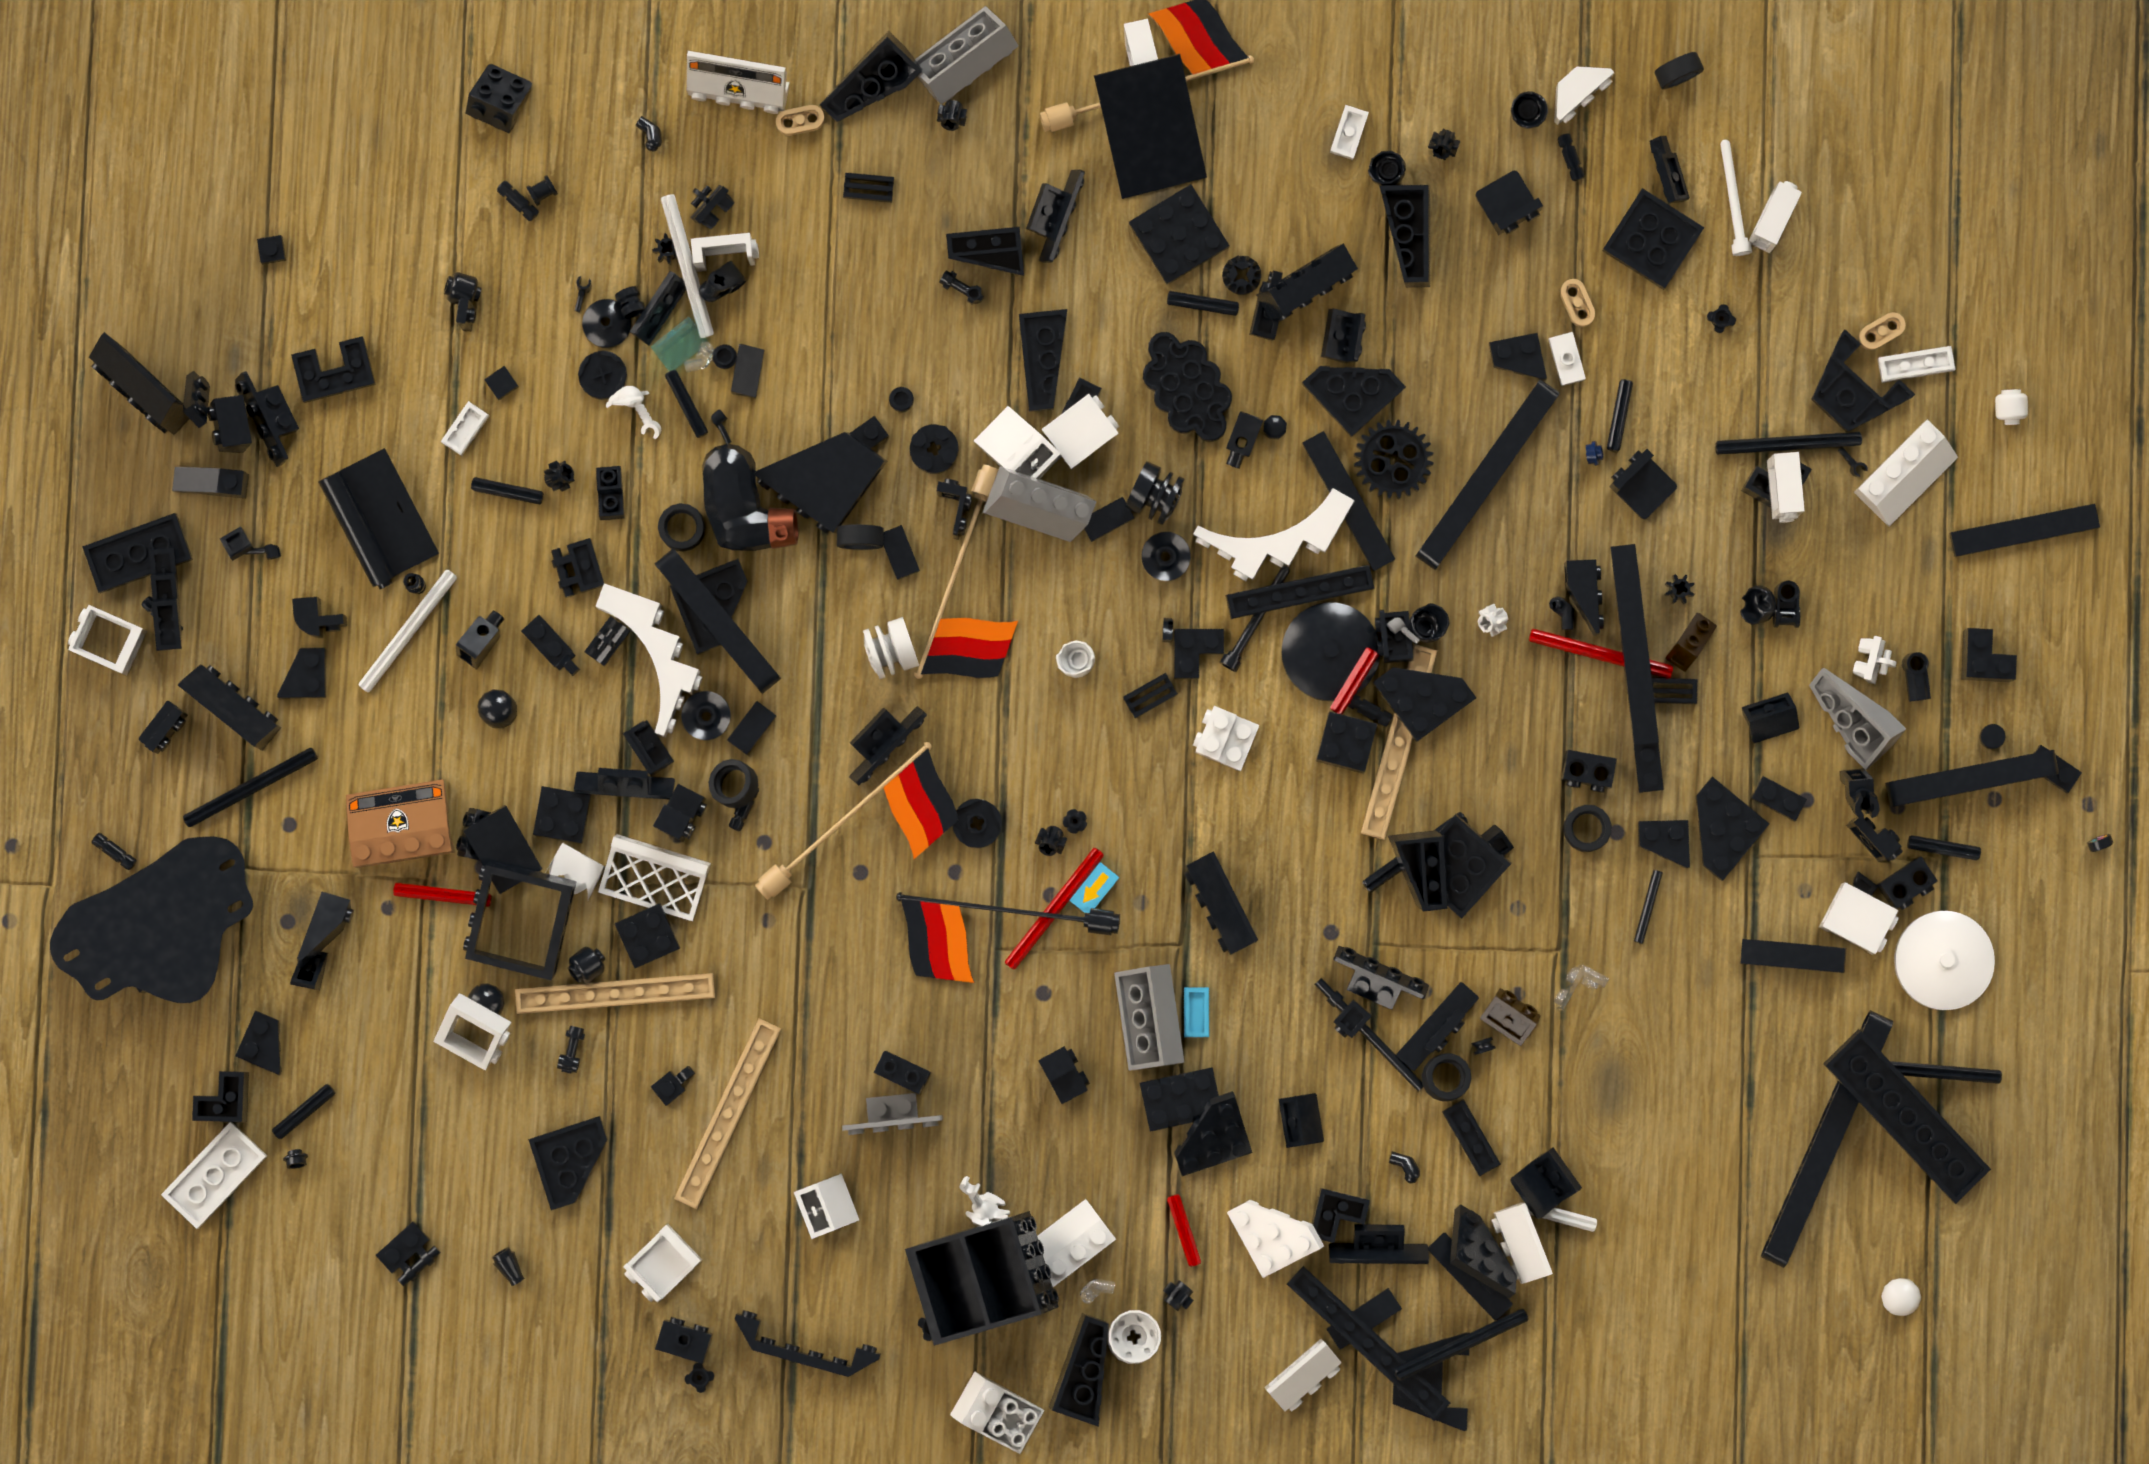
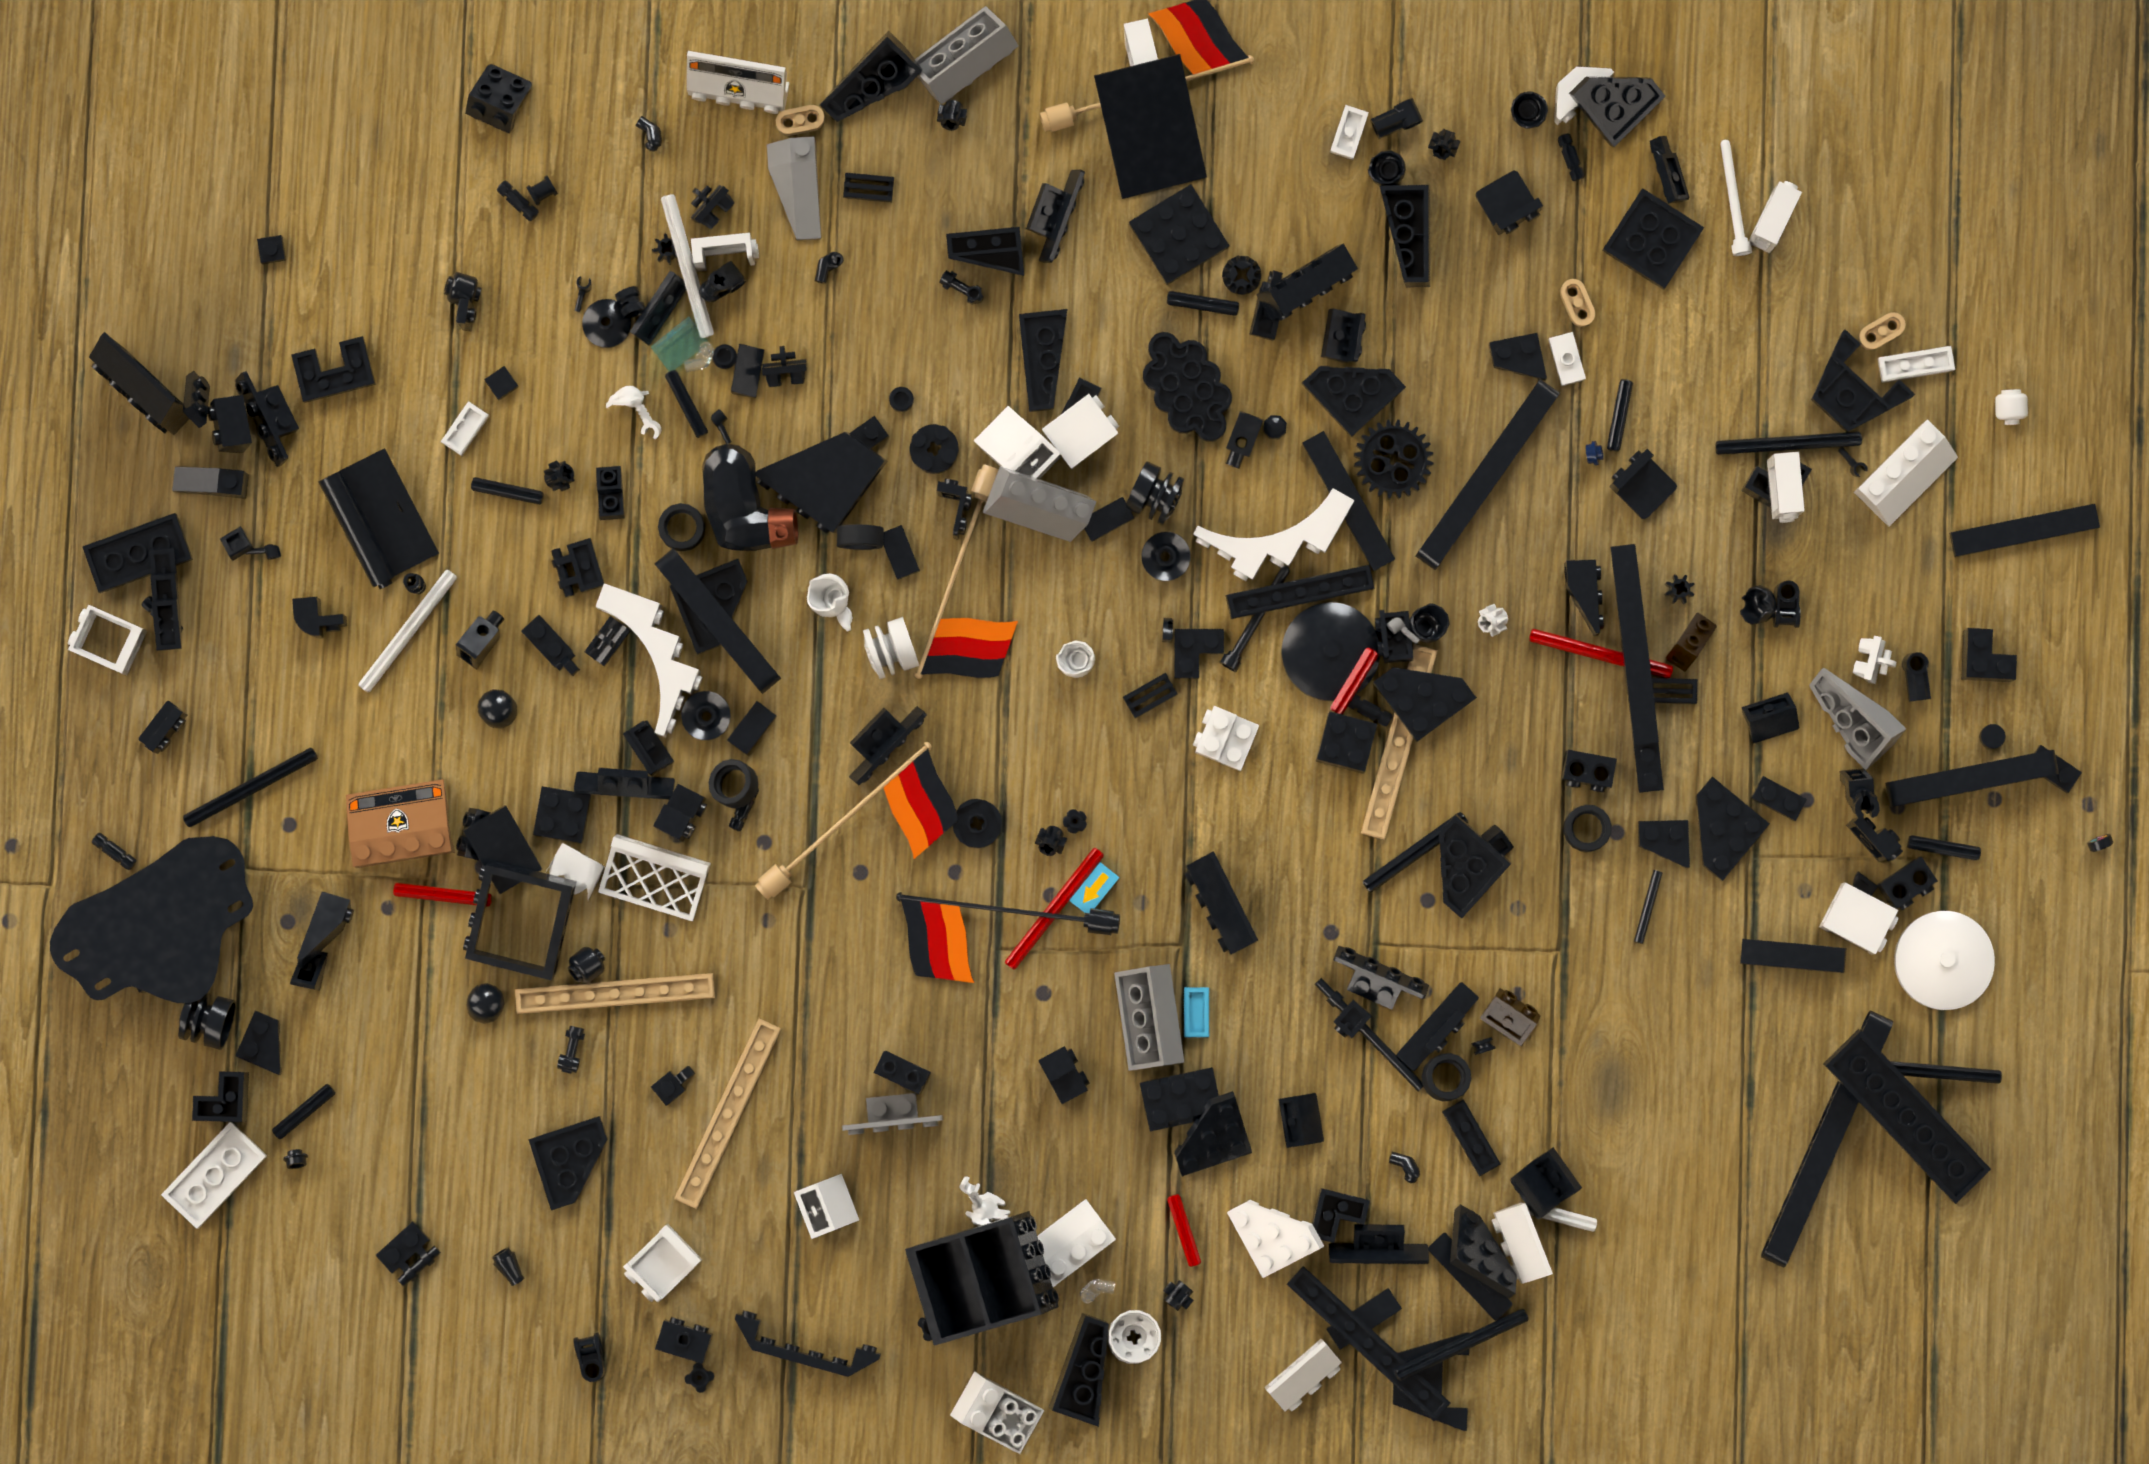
(207, 1019): none -> black wheel
(230, 707): black slope -> none
(306, 675): black wing -> none
(482, 1018): white window -> none
(590, 1355): none -> black piece
(602, 374): black tile -> none
(647, 935): black plate -> none
(774, 370): none -> black hips
(795, 176): none -> light grey wedge
(827, 264): none -> black arm
(829, 598): none -> white hair
(1403, 116): none -> black piece
(1423, 867): black wedge -> none
(1564, 610): black arm -> none
(1590, 979): clear bracket -> none
(1616, 103): none -> black plate
(1679, 70): black tyre -> none
(1722, 311): black plate -> none
(1901, 1297): white hair -> none

